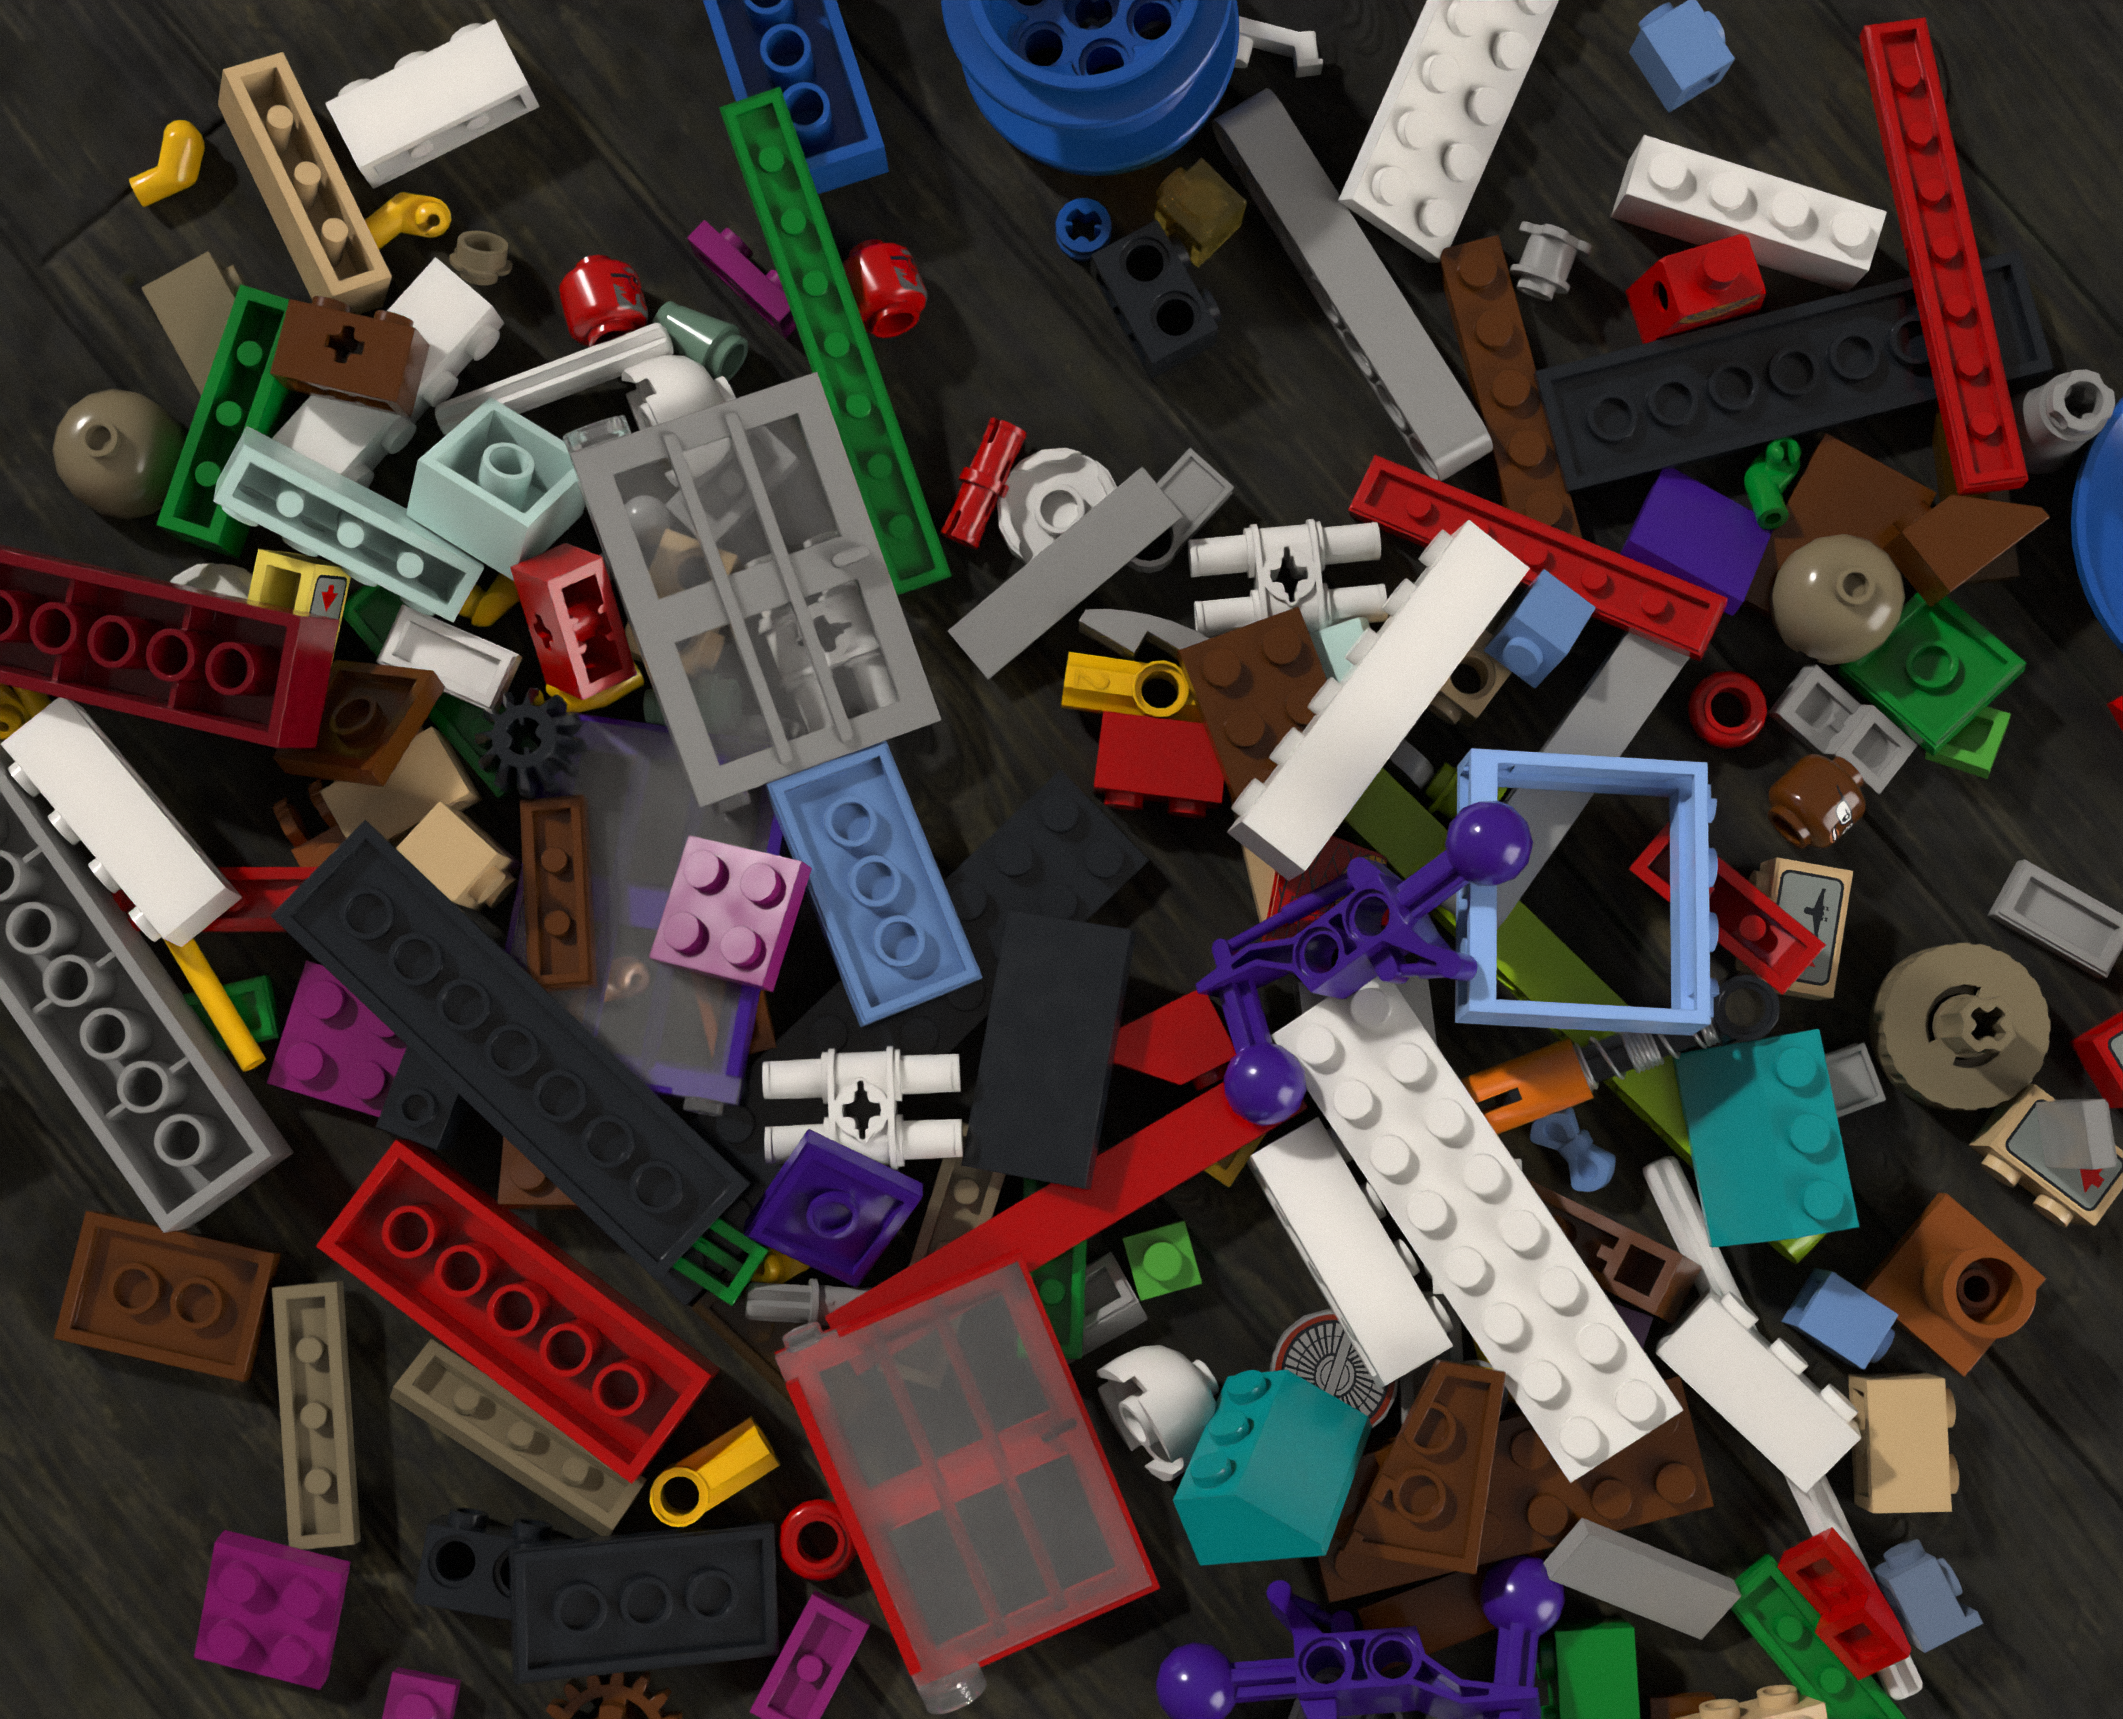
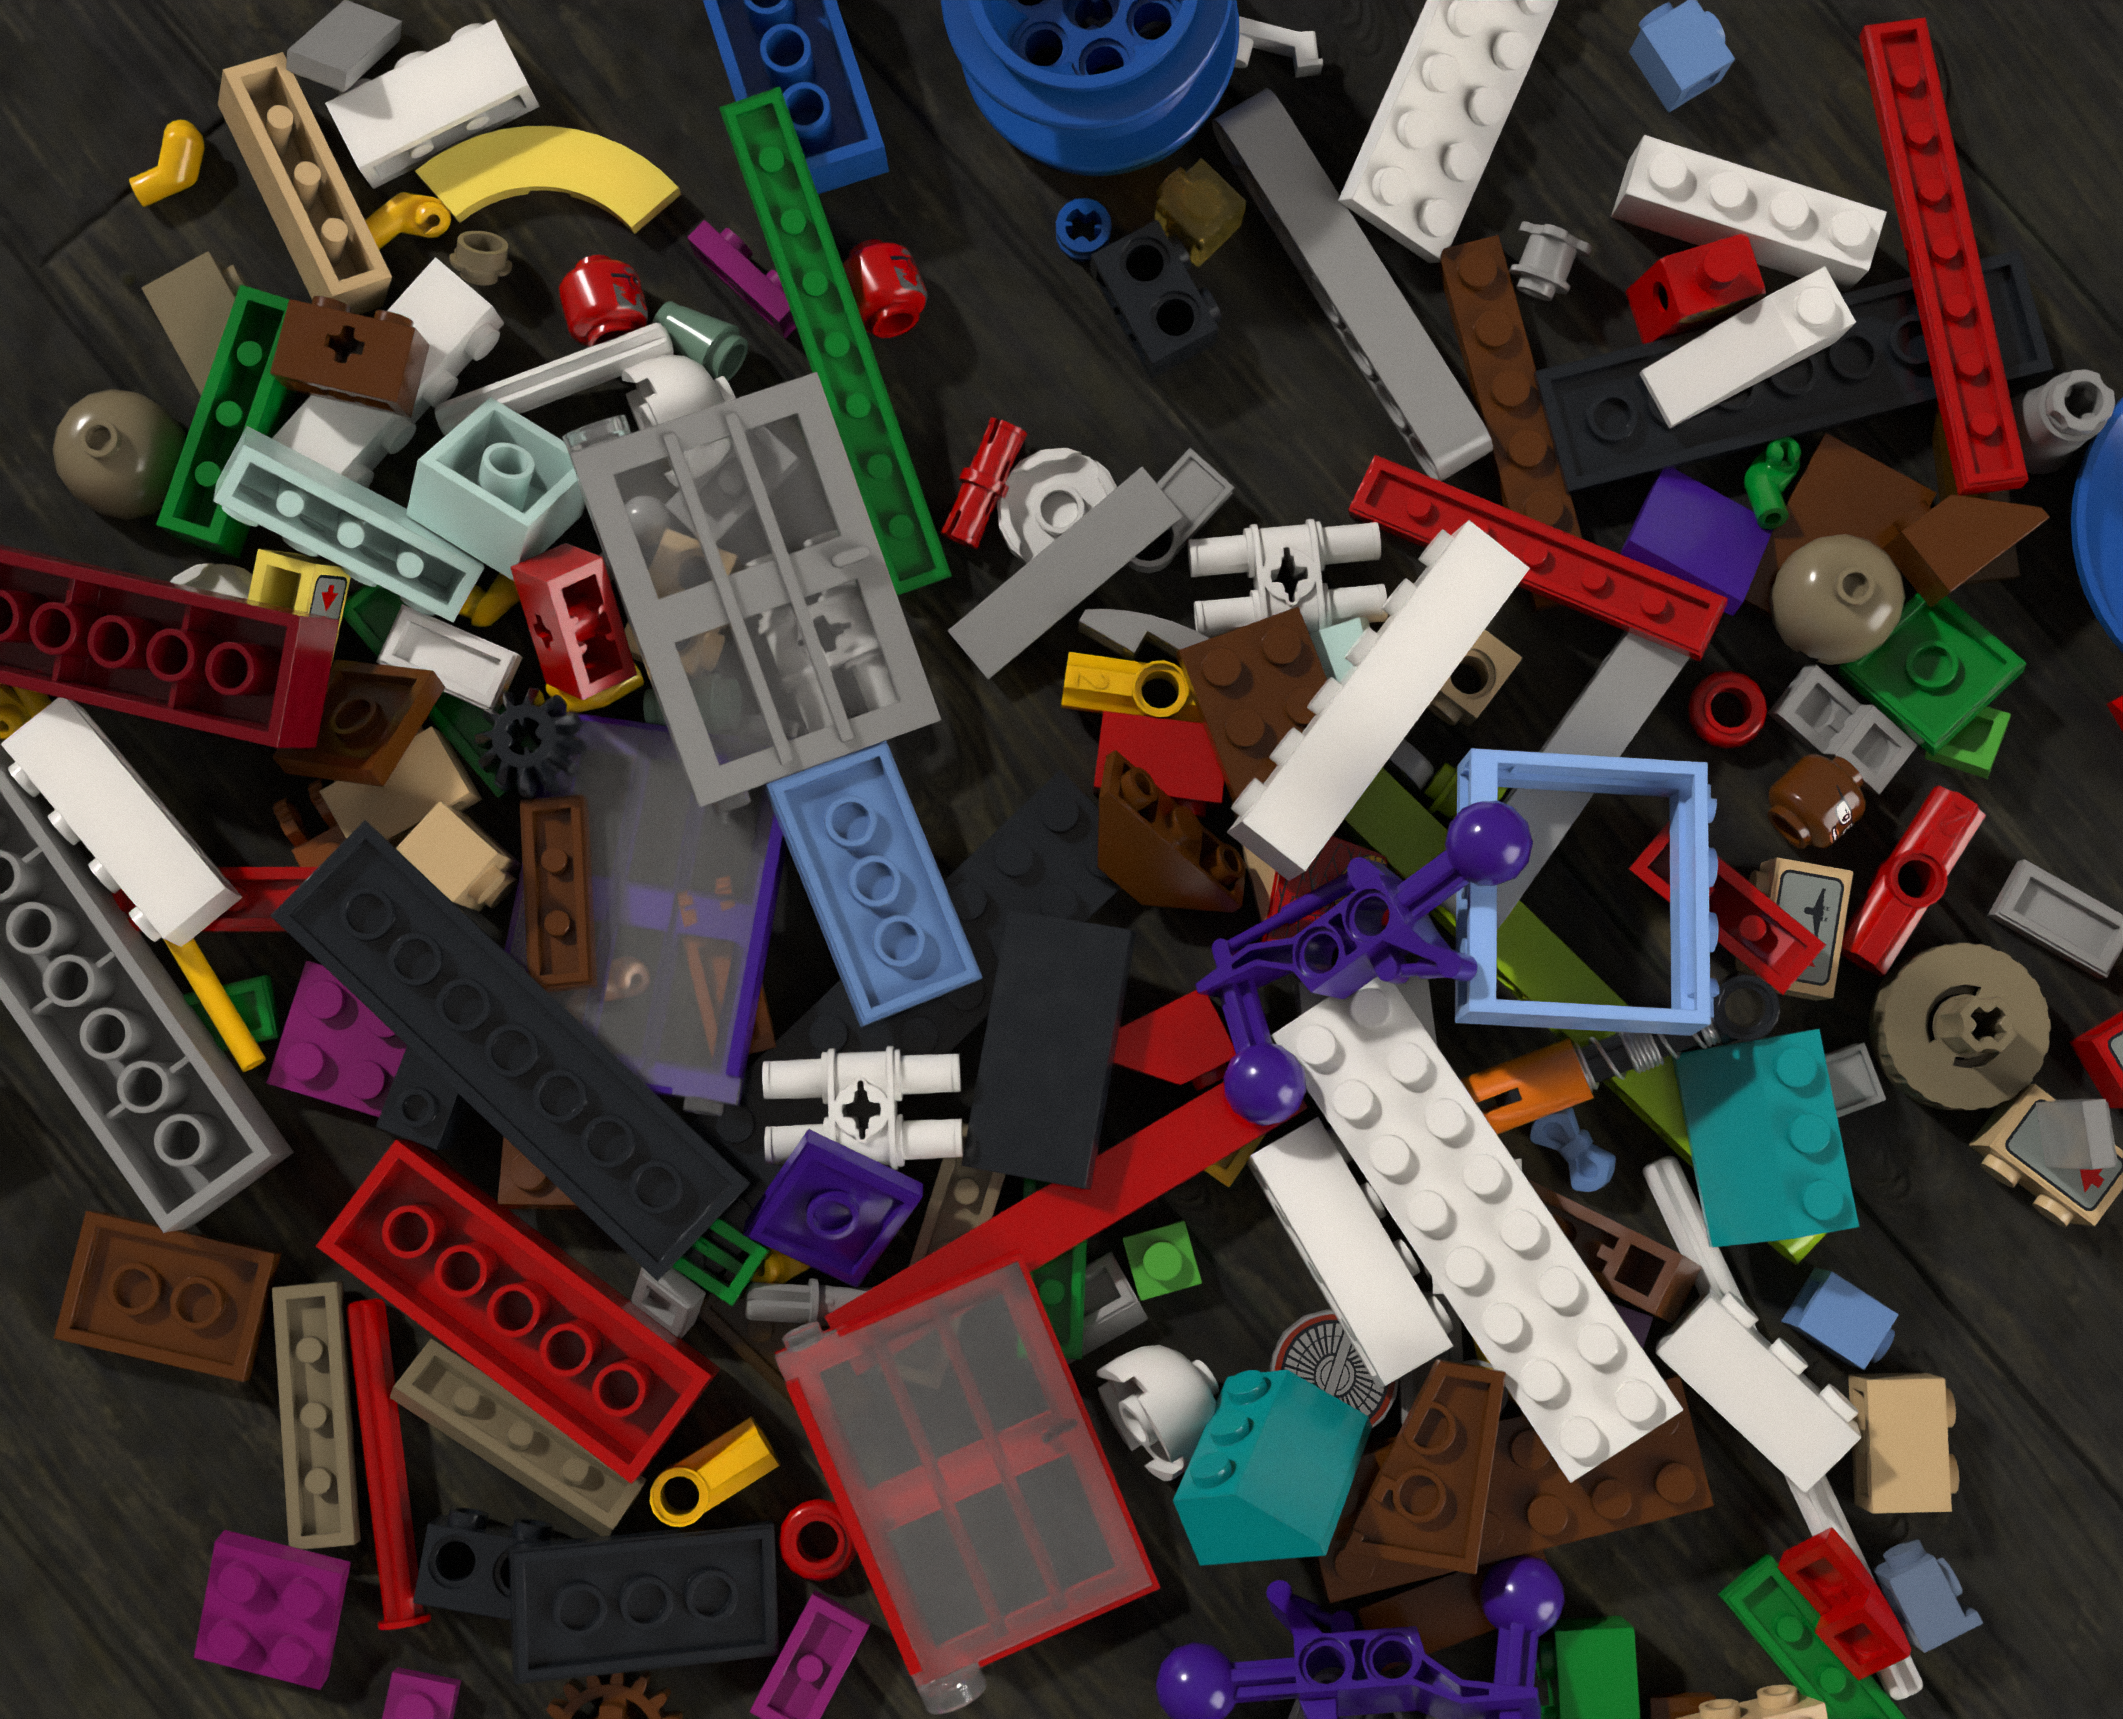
(343, 45): none -> light grey tile
(384, 1464): none -> red axle
(548, 159): none -> light yellow tile
(670, 1301): none -> light grey tile
(730, 913): plate -> none
(1161, 847): none -> reddish brown slope
(1539, 629): medium blue brick -> none
(1641, 1579): light grey tile -> none
(1749, 347): none -> white slope
(1926, 1279): dark orange plant -> none
(1932, 849): none -> red piece

